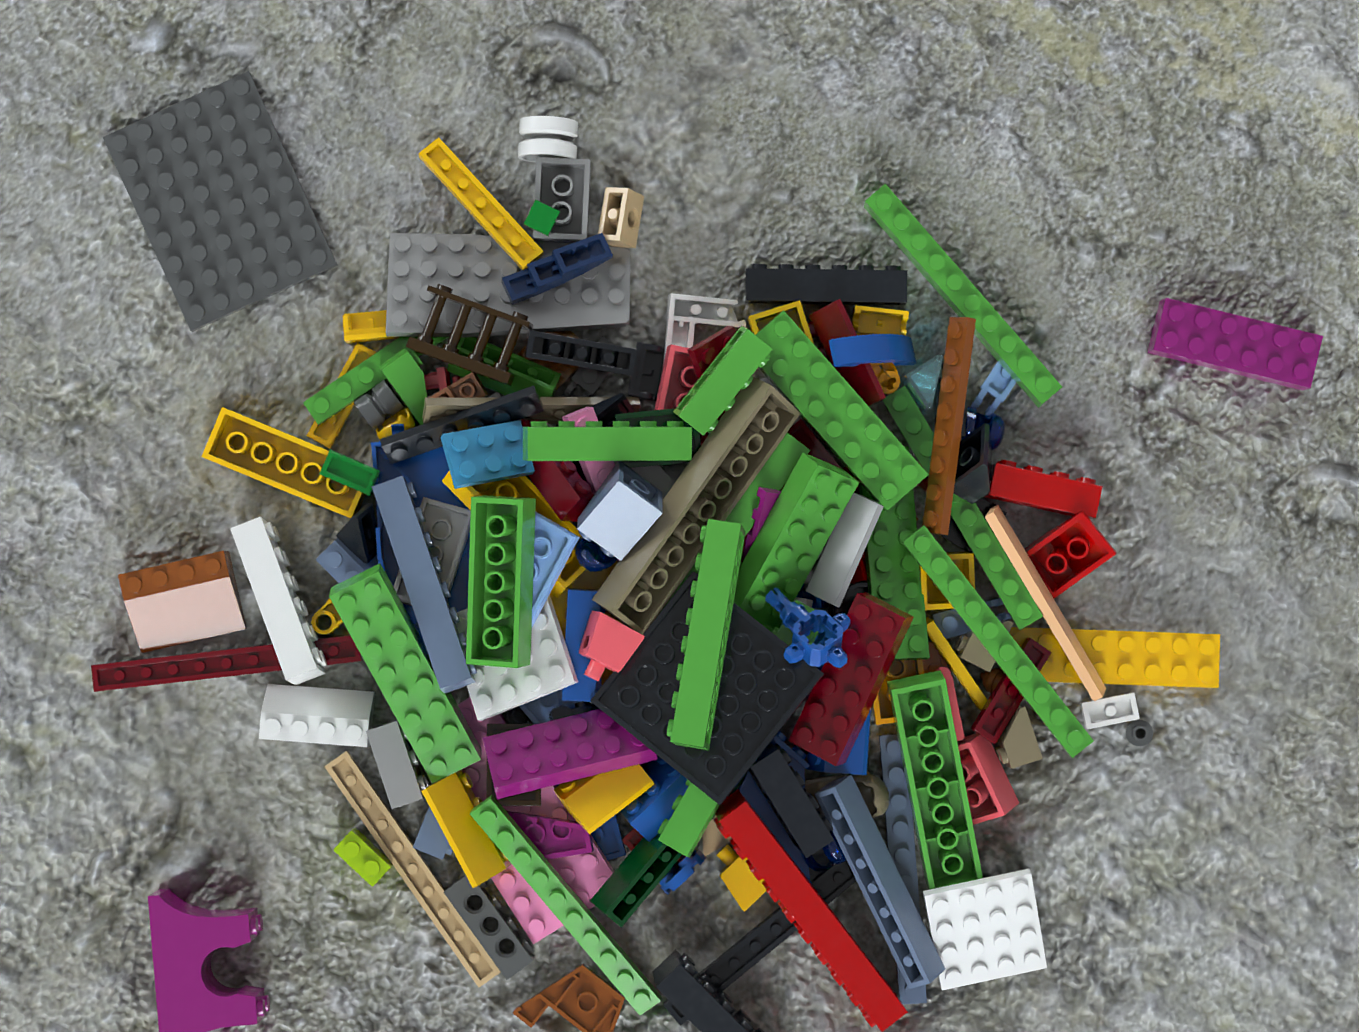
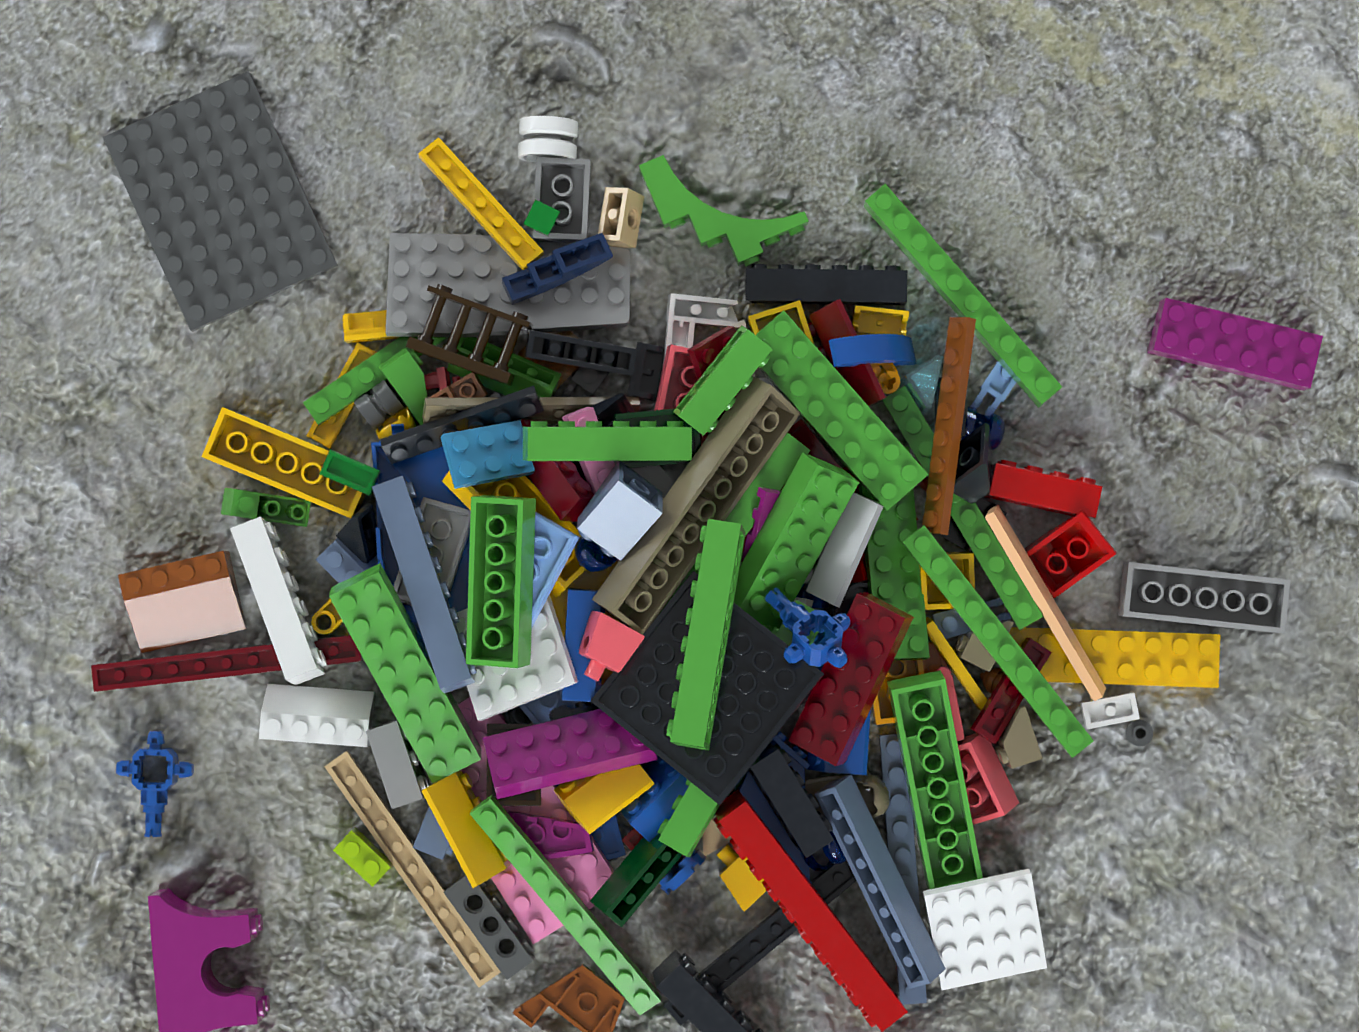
(154, 794): none -> blue piece
(268, 506): none -> bright green slope
(710, 225): none -> bright green arch
(1204, 597): none -> light grey brick

